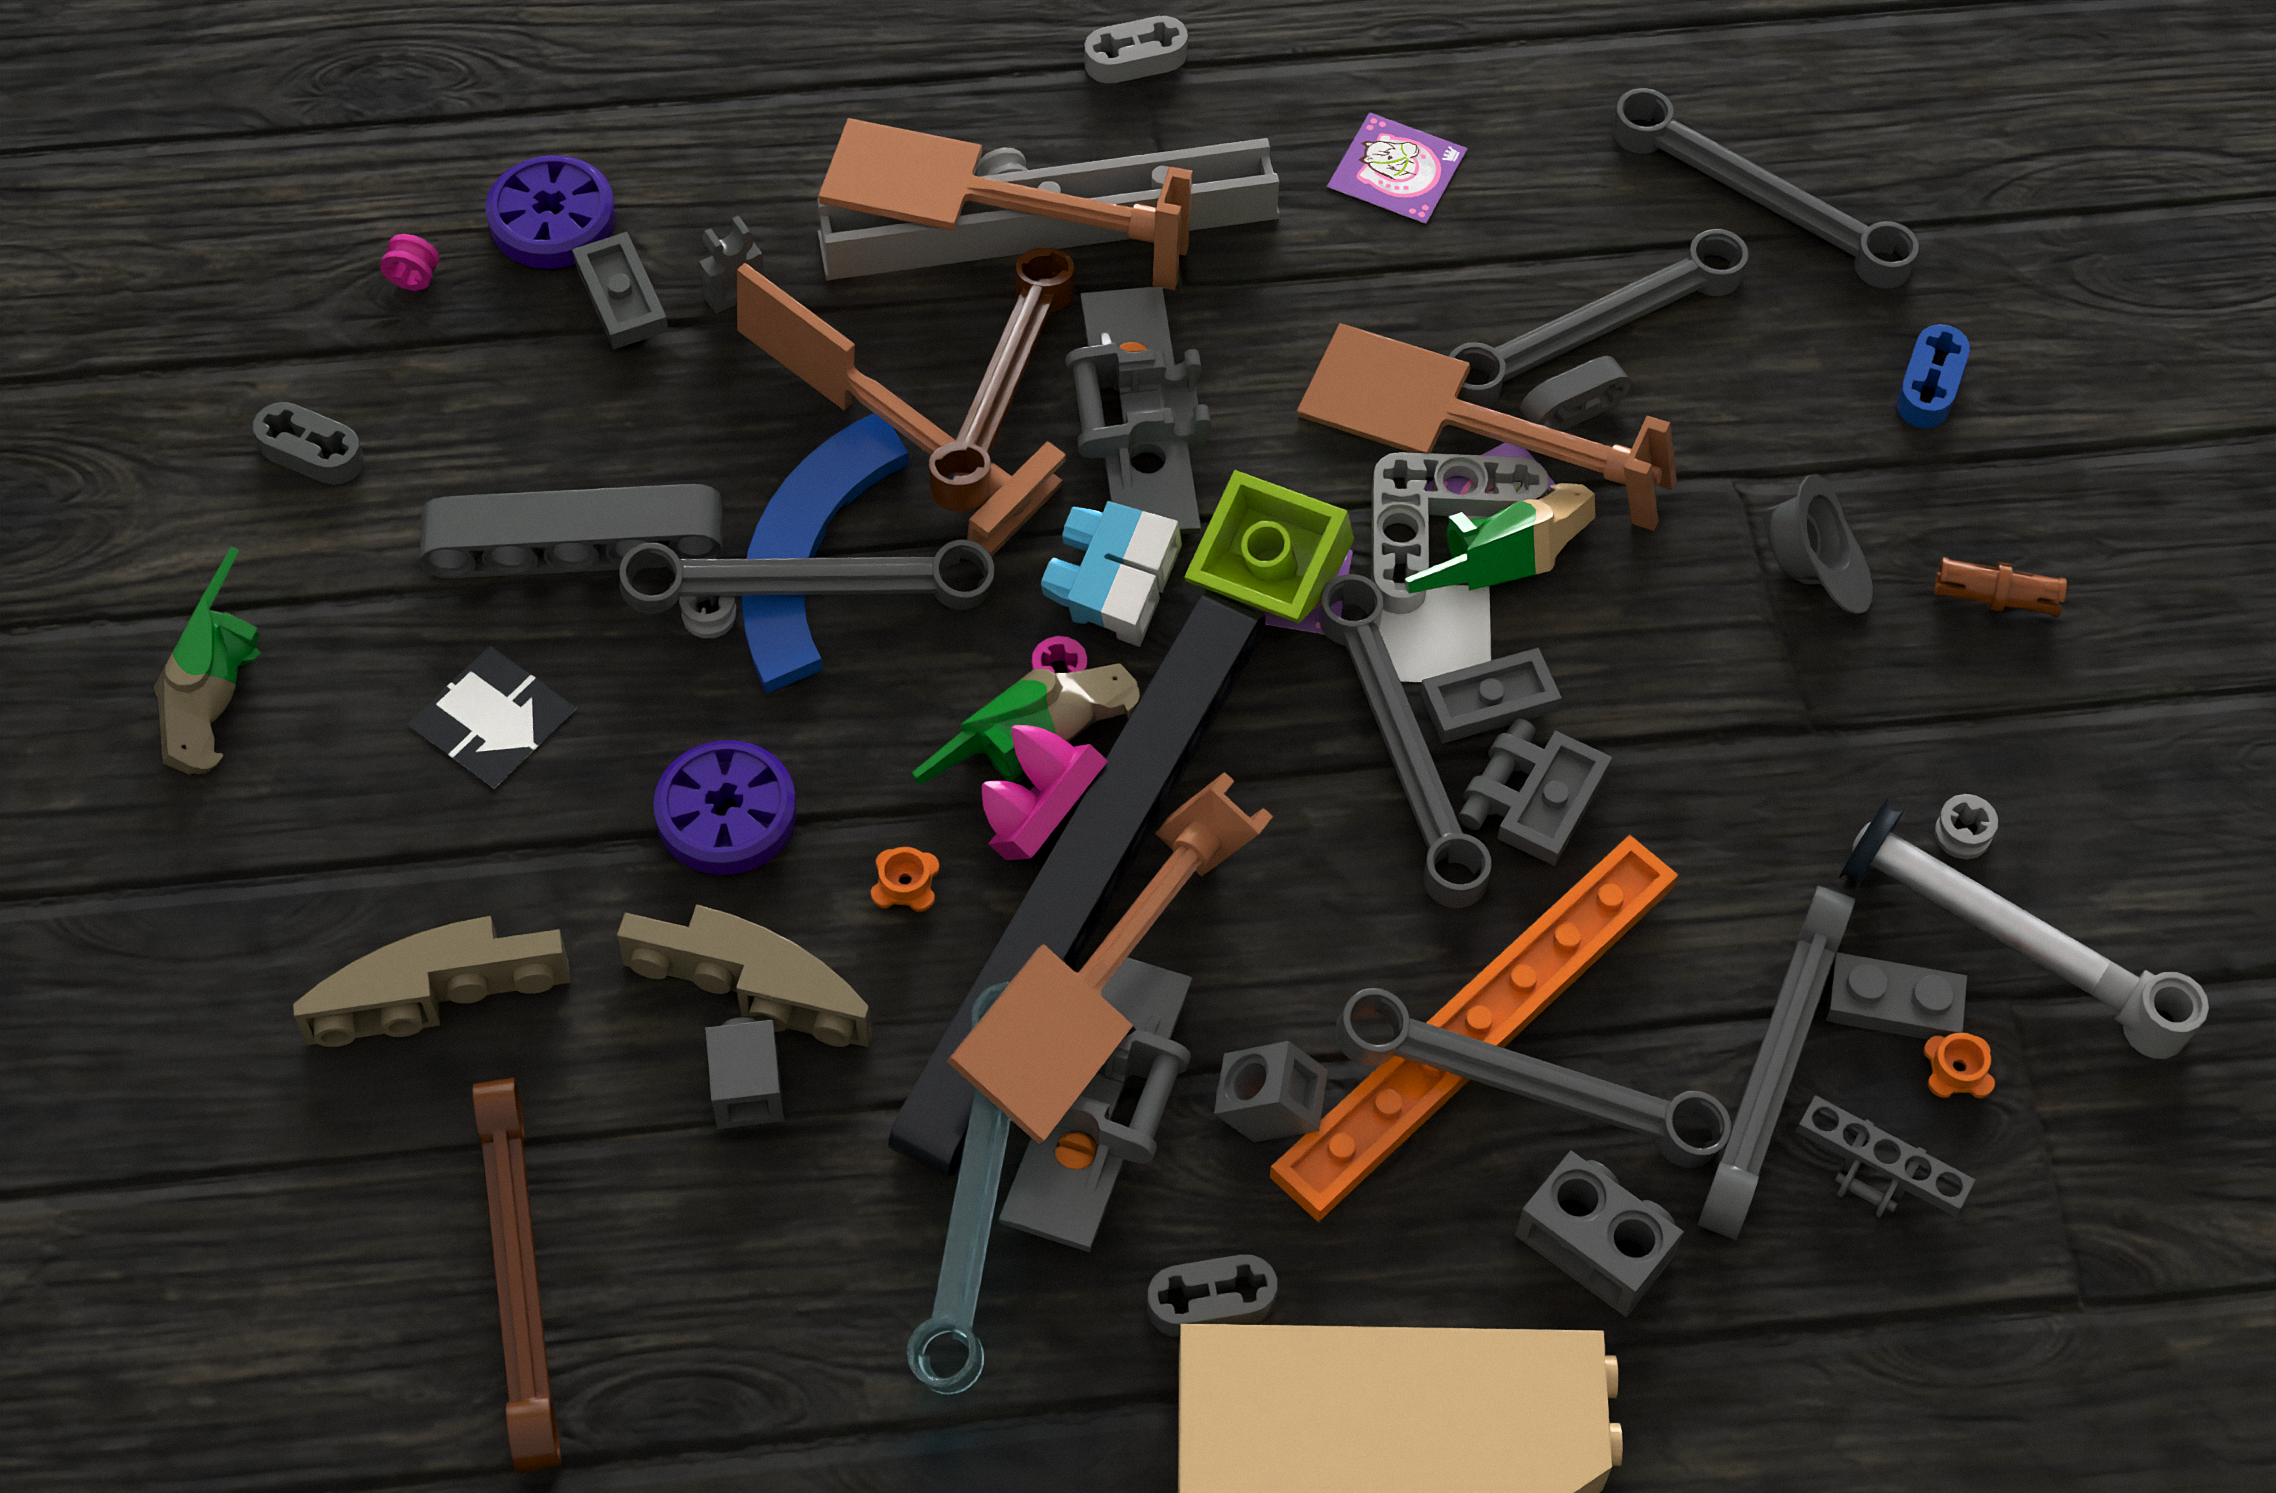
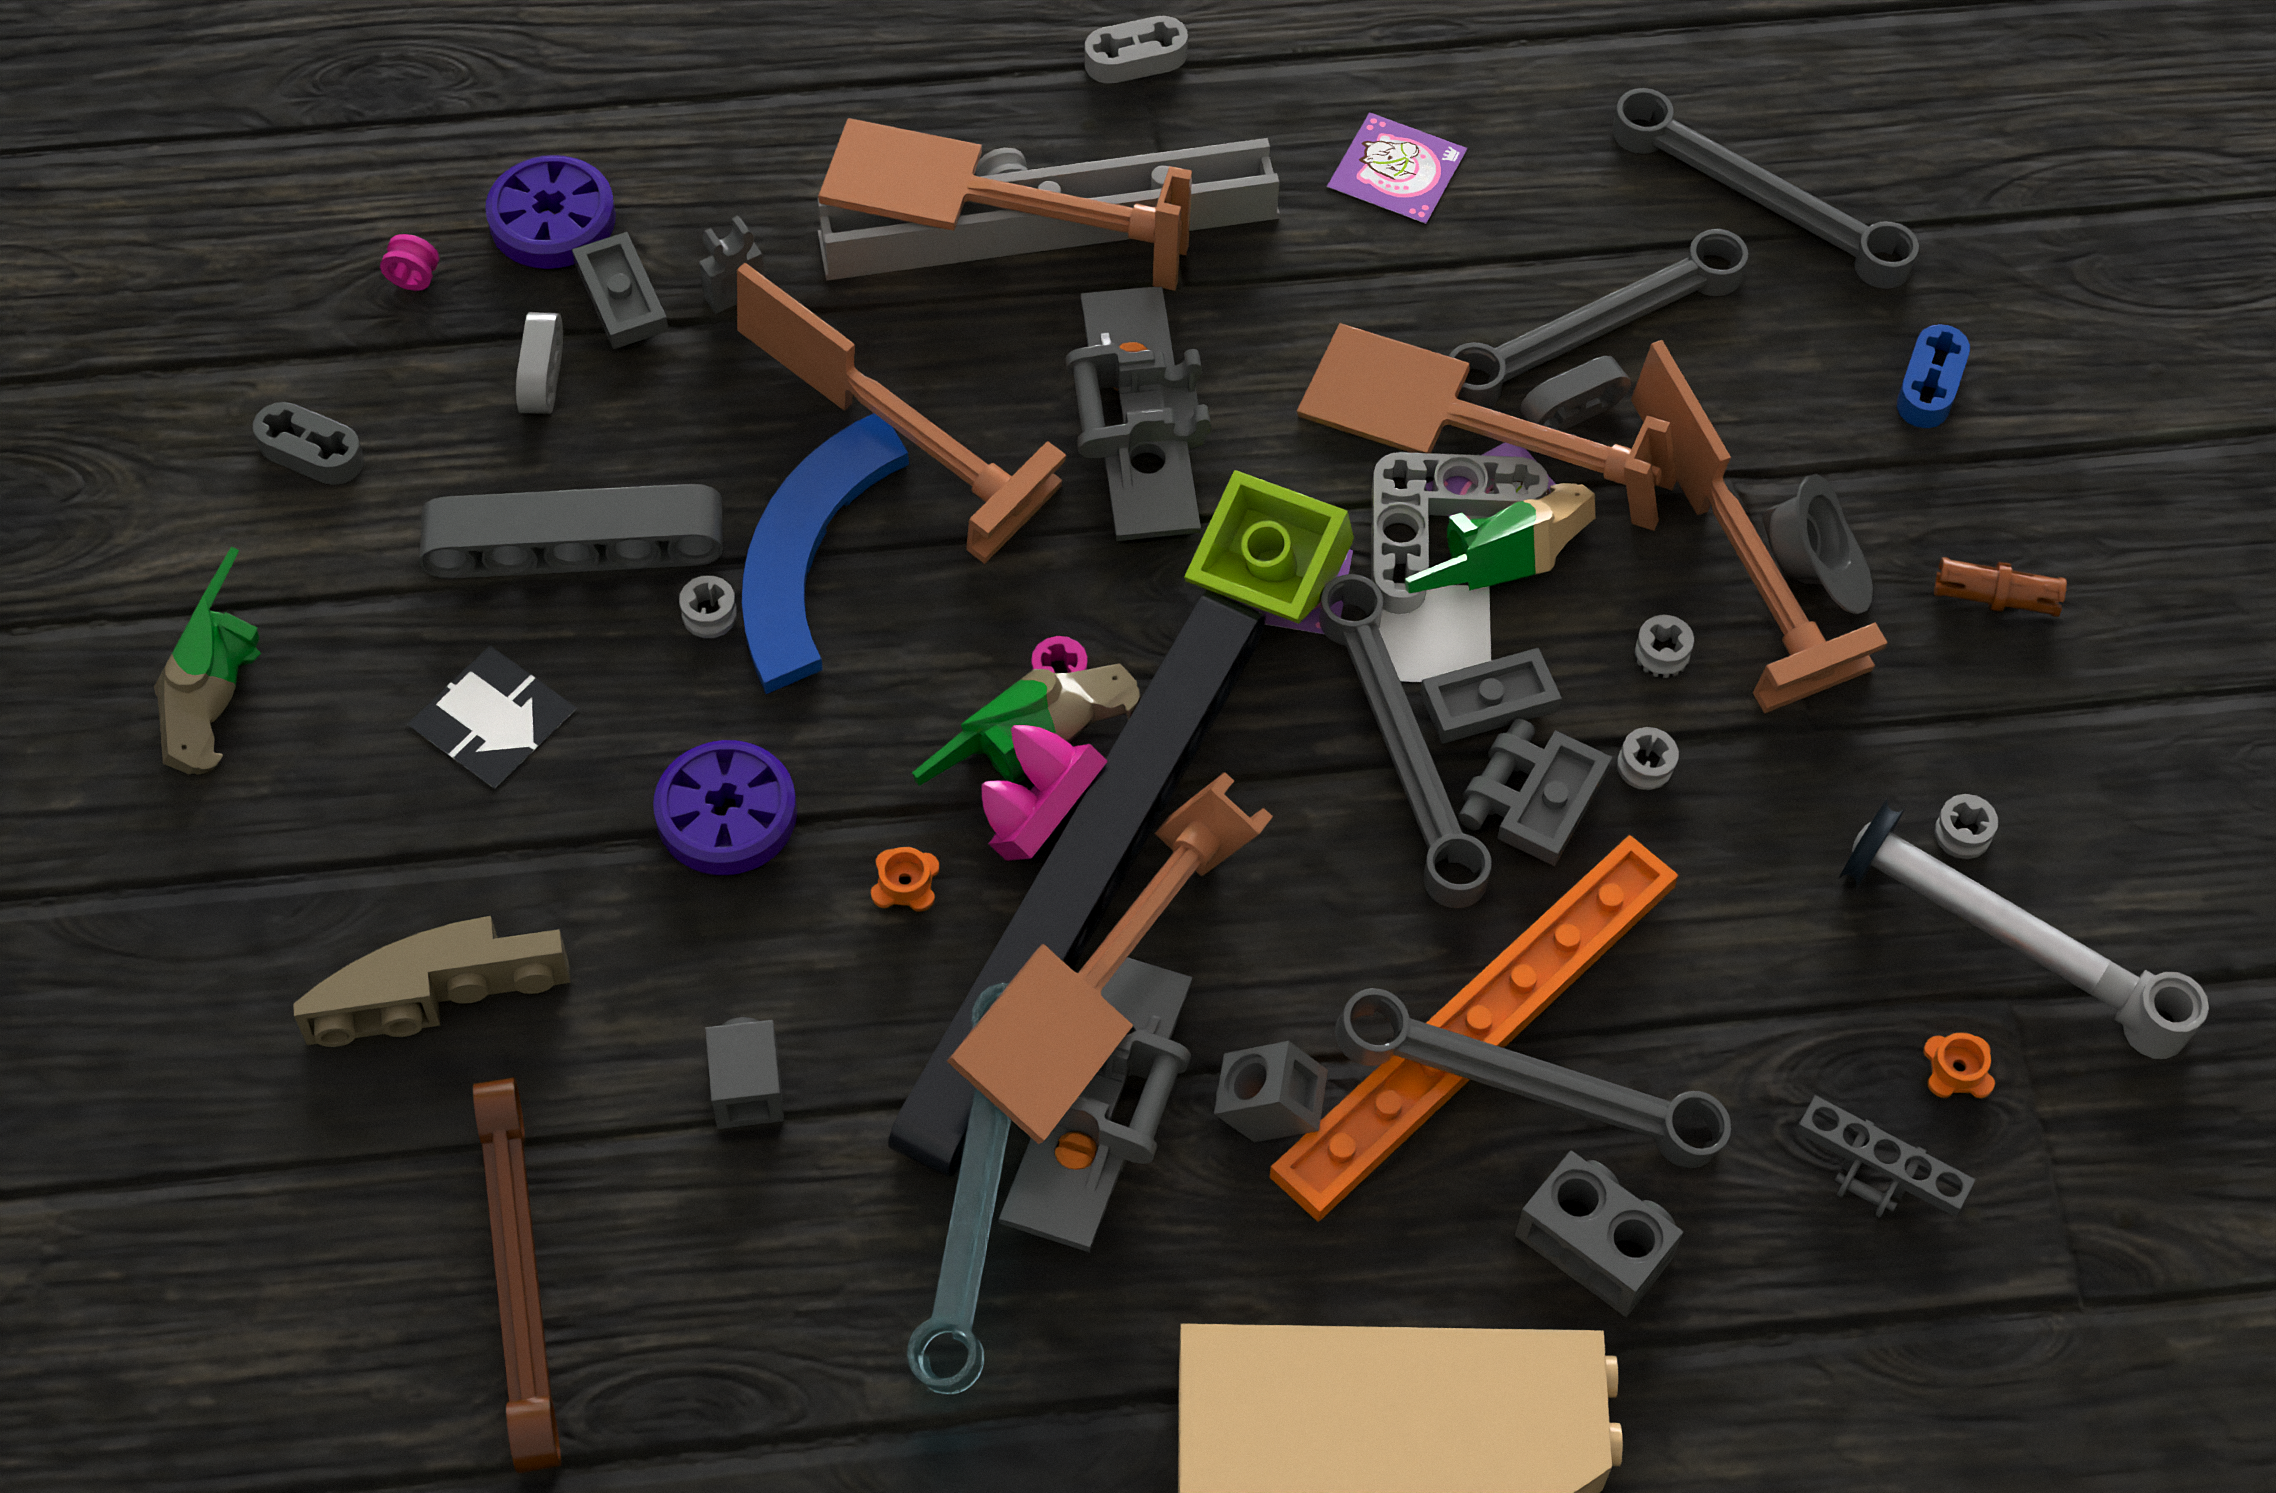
(539, 363): none -> light grey beam
(766, 970): dark tan slope -> none
(805, 576): dark grey piece -> none
(1001, 380): reddish brown piece -> none
(1122, 568): hips -> none
(1208, 1280): dark grey beam -> none
(1644, 776): none -> light grey bush
(1666, 661): none -> light grey bush
(1699, 471): none -> nougat piece
(1776, 1064): dark grey piece -> none
(1895, 997): dark grey plate -> none

